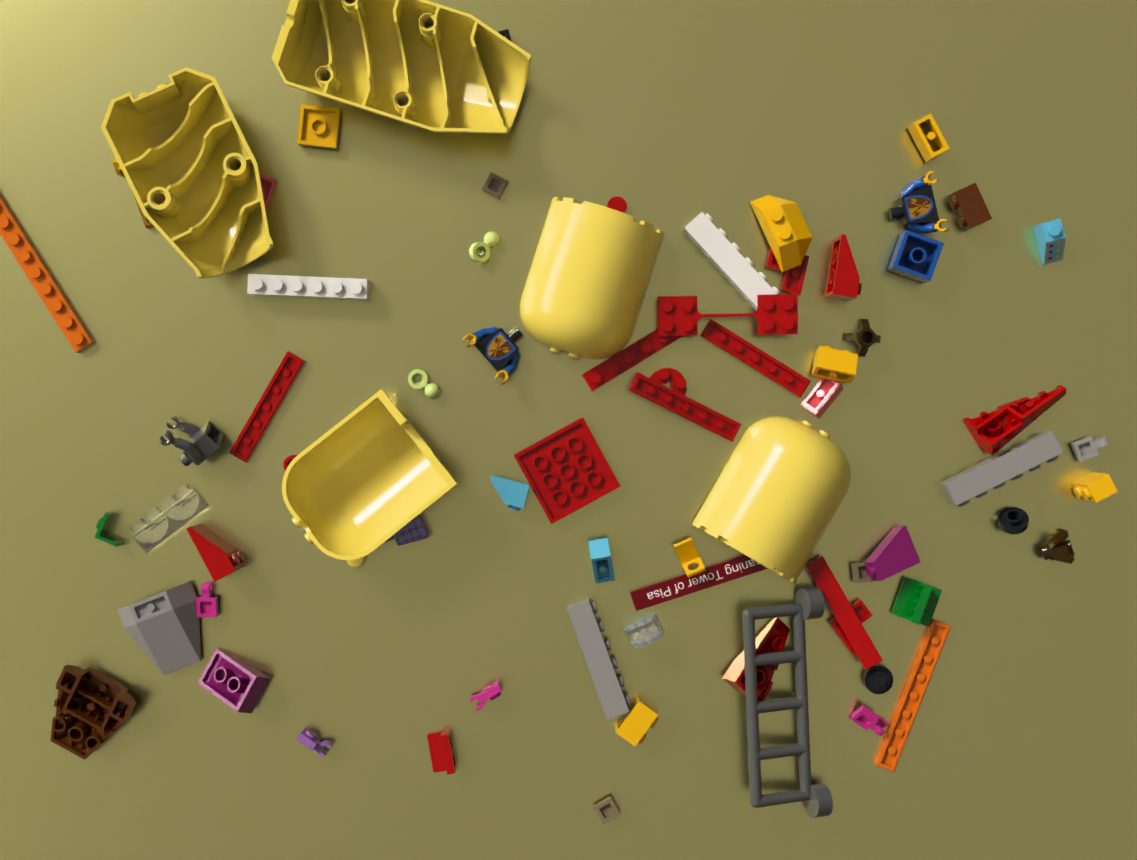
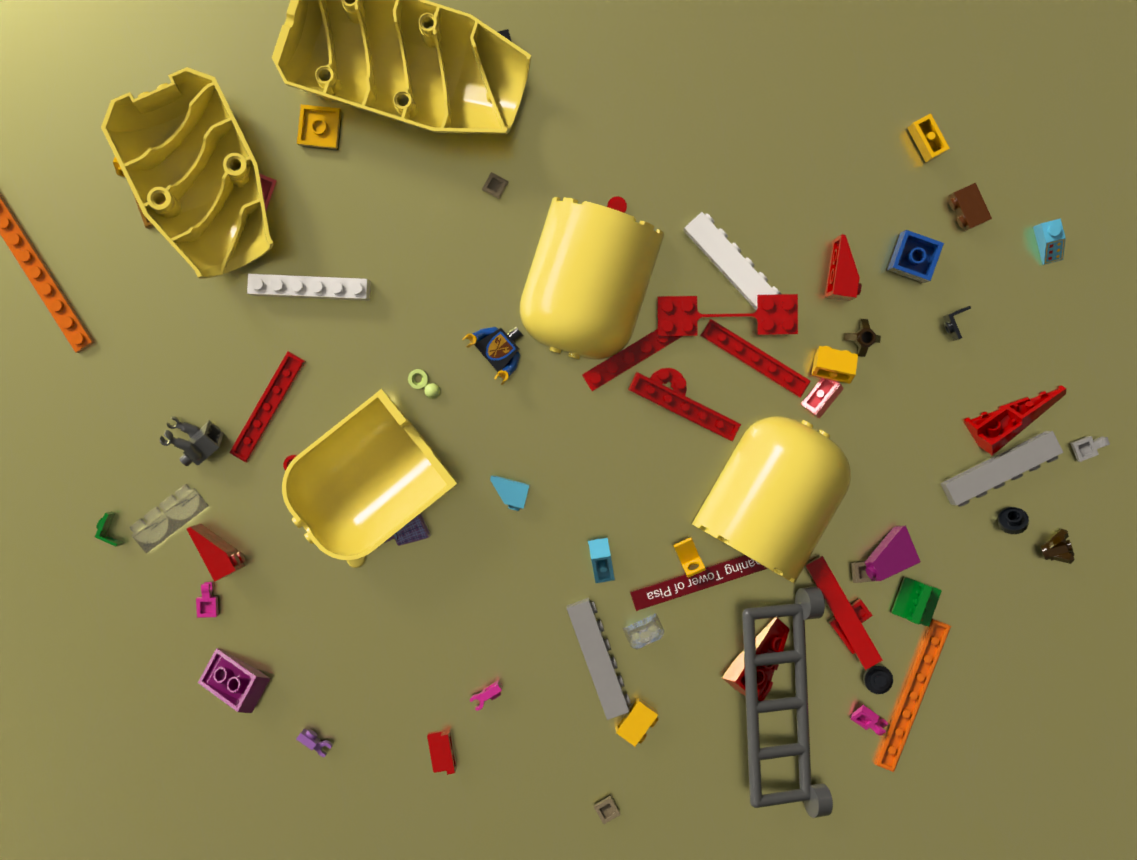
(88, 709): reddish brown wedge -> none
(166, 627): light grey wedge -> none
(491, 239): yellowish green plate -> none
(567, 470): red plate -> none
(783, 229): yellow wedge -> none
(793, 278): red plate -> none
(918, 207): torso -> none
(950, 323): none -> black bracket
(1094, 487): yellow brick -> none

